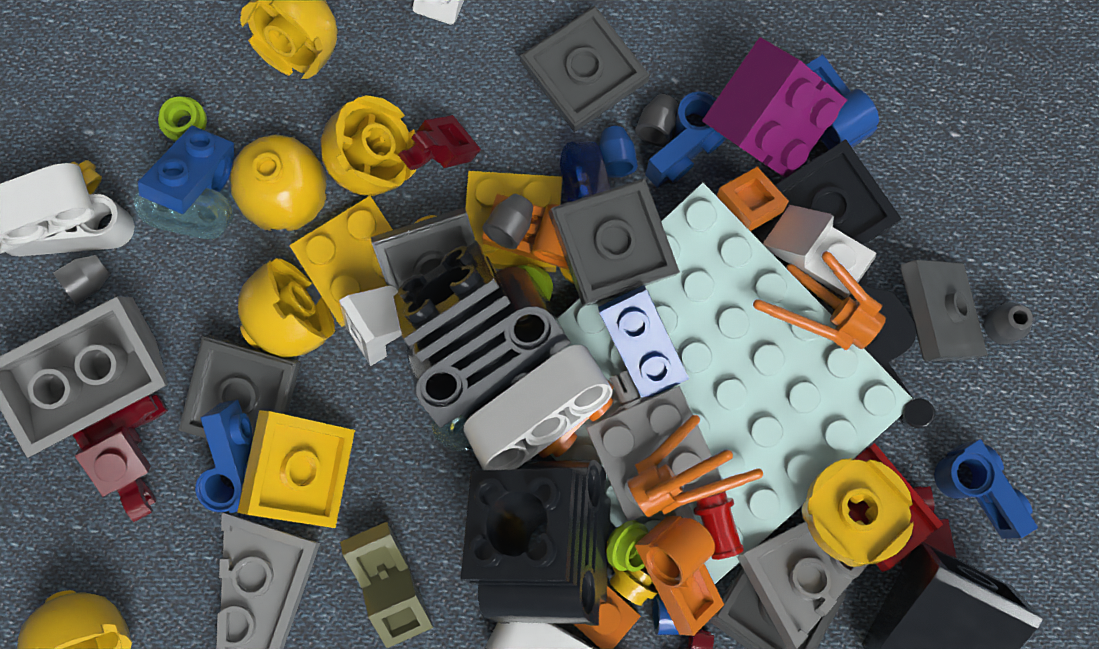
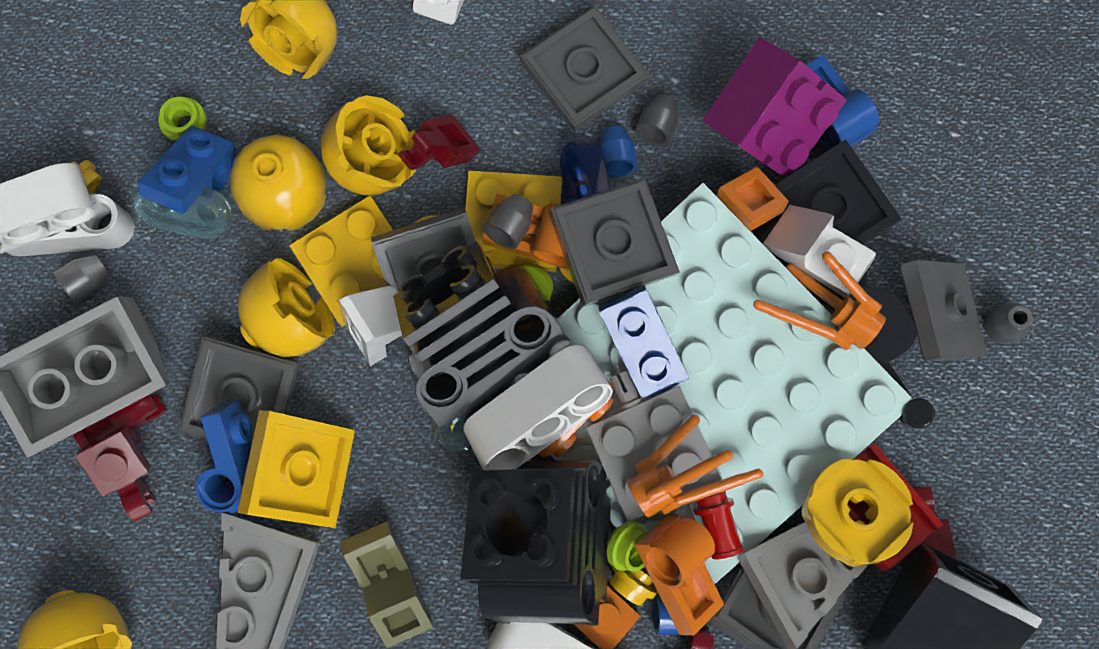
(675, 158): blue plate -> none
(1002, 504): blue plate -> none

